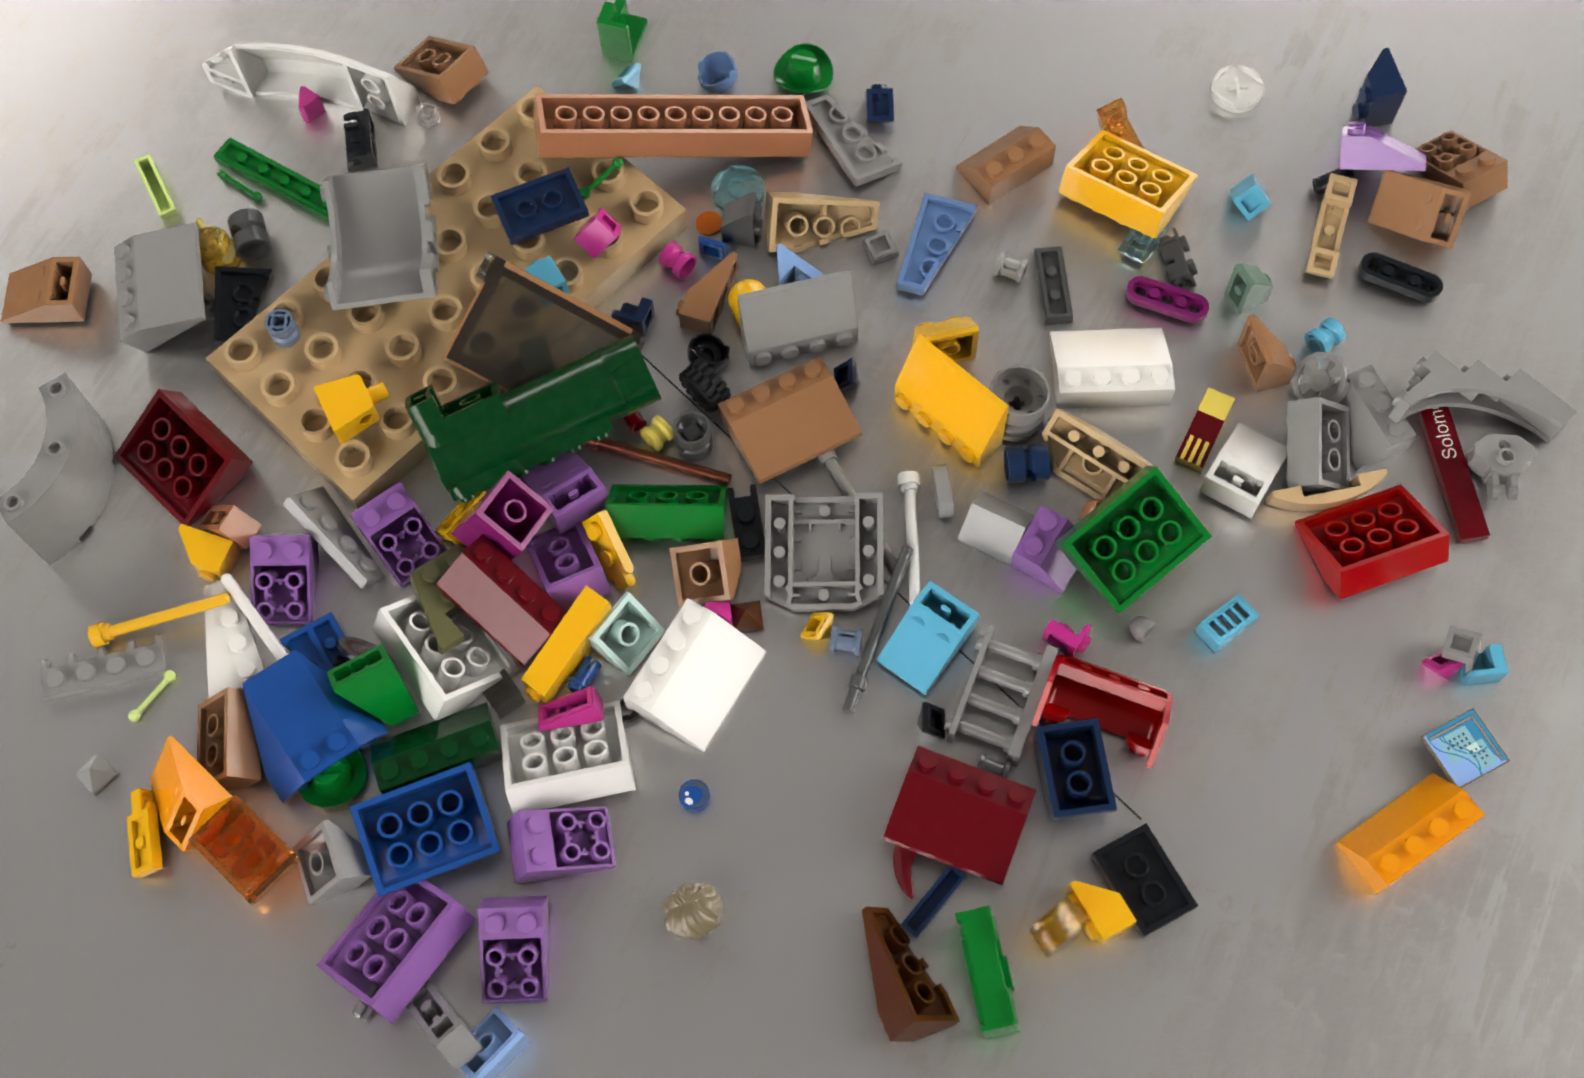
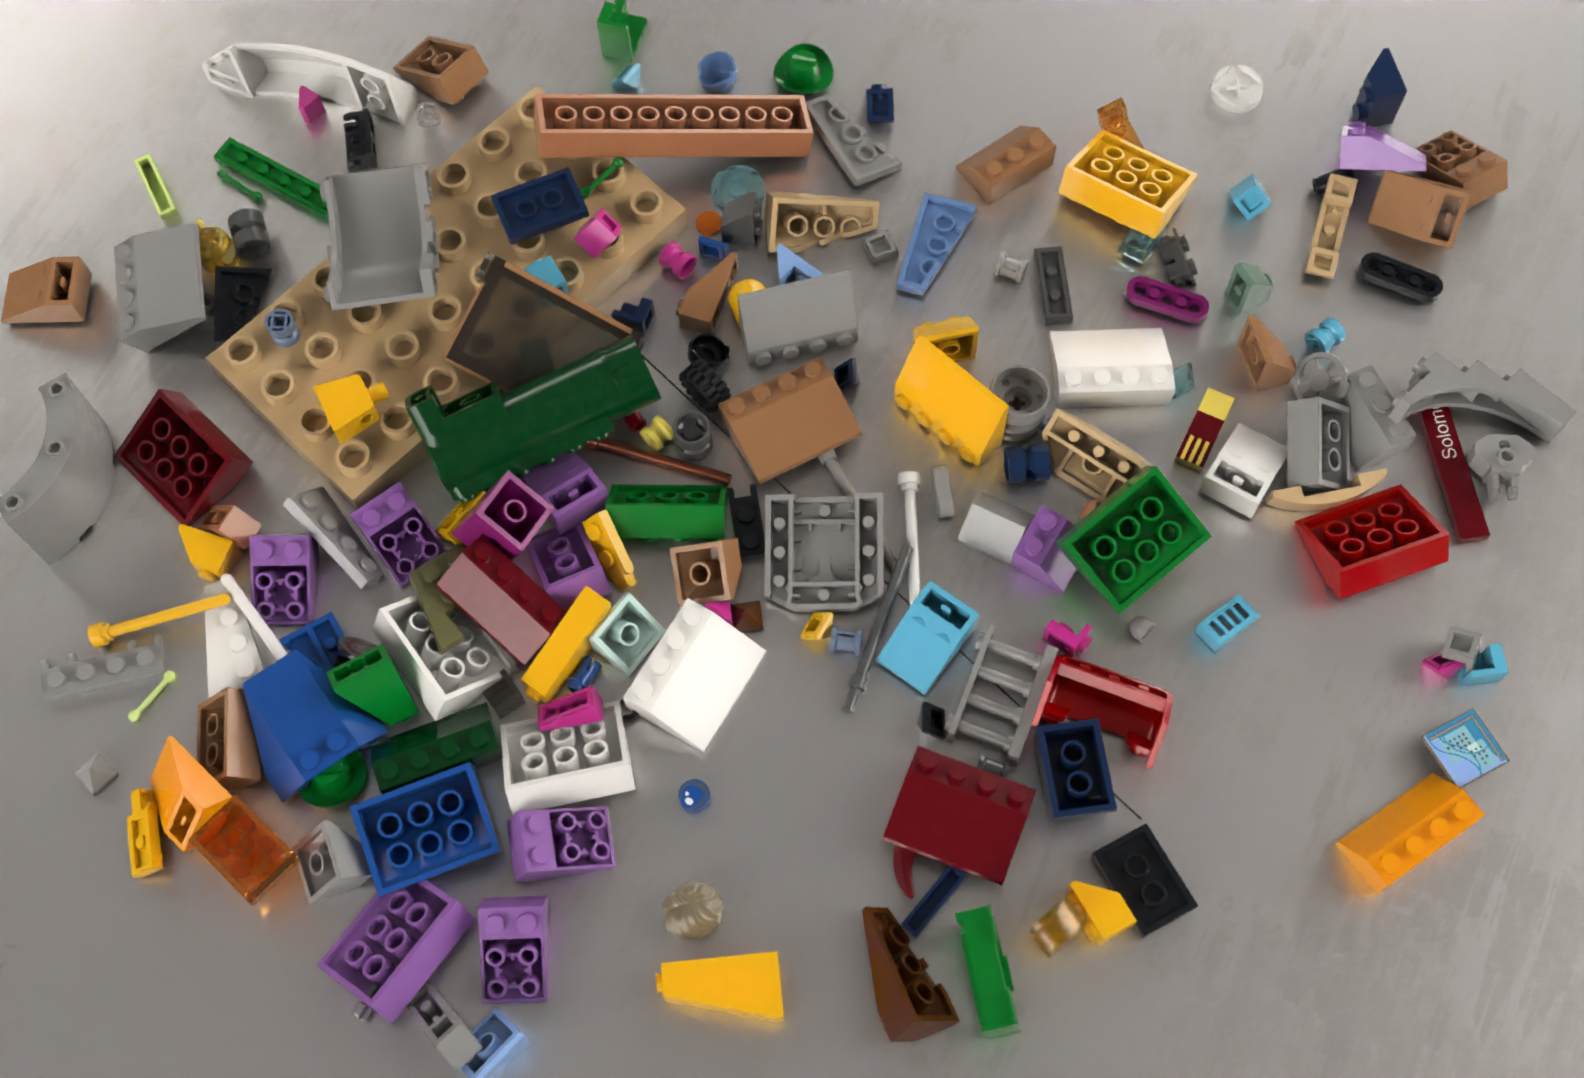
(728, 984): none -> yellow slope
(1183, 379): none -> clear light blue slope

